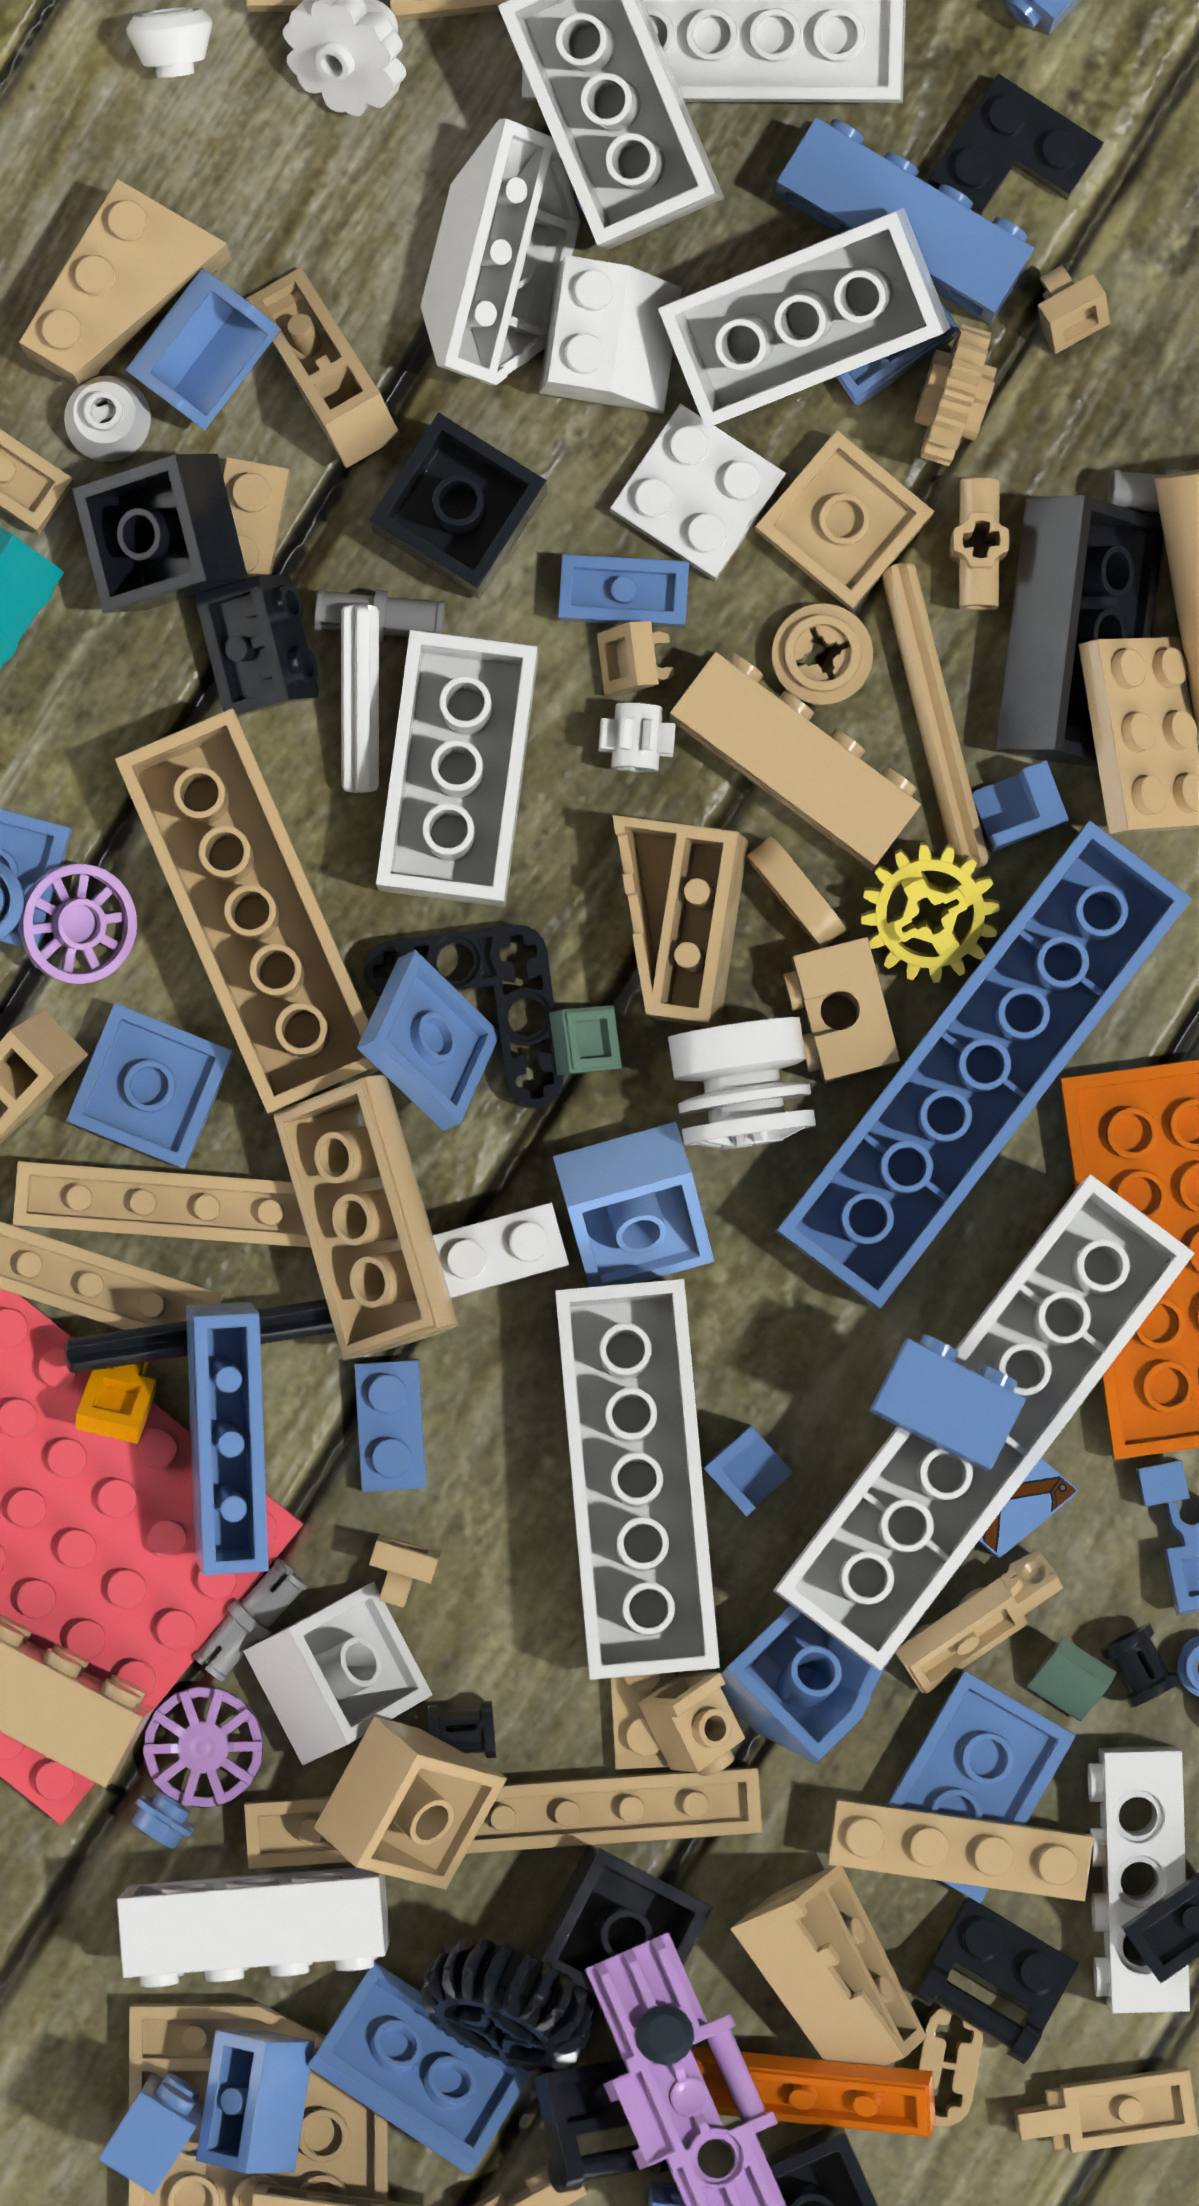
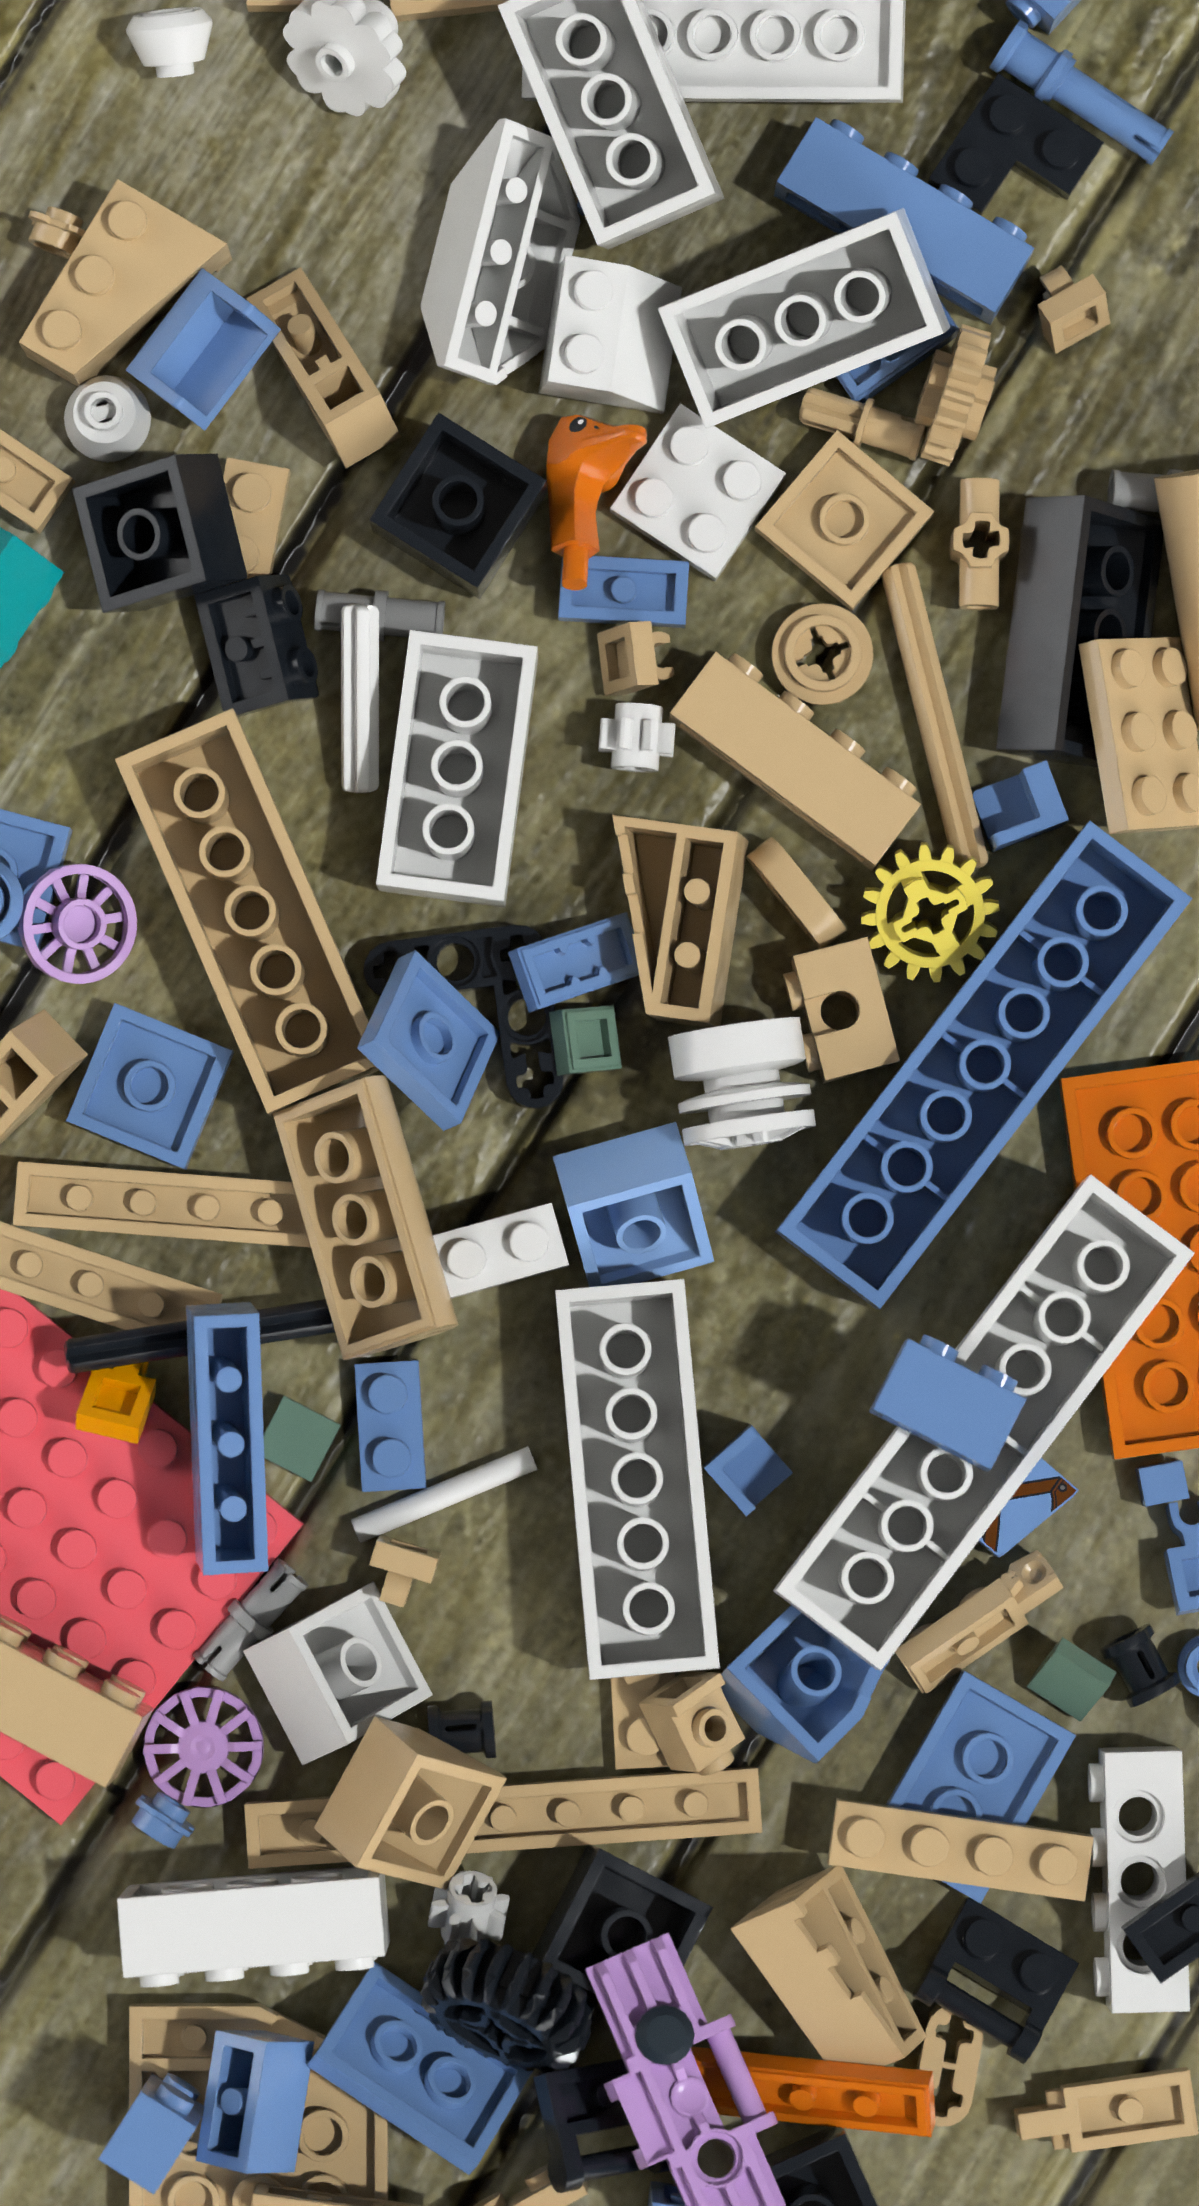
(56, 231): none -> tan plate
(299, 1438): none -> sand green tile
(444, 1494): none -> white bar
(469, 1908): none -> white gear
(575, 962): none -> medium blue plate
(580, 465): none -> orange animal
(862, 422): none -> tan axle
(1056, 78): none -> medium blue pin

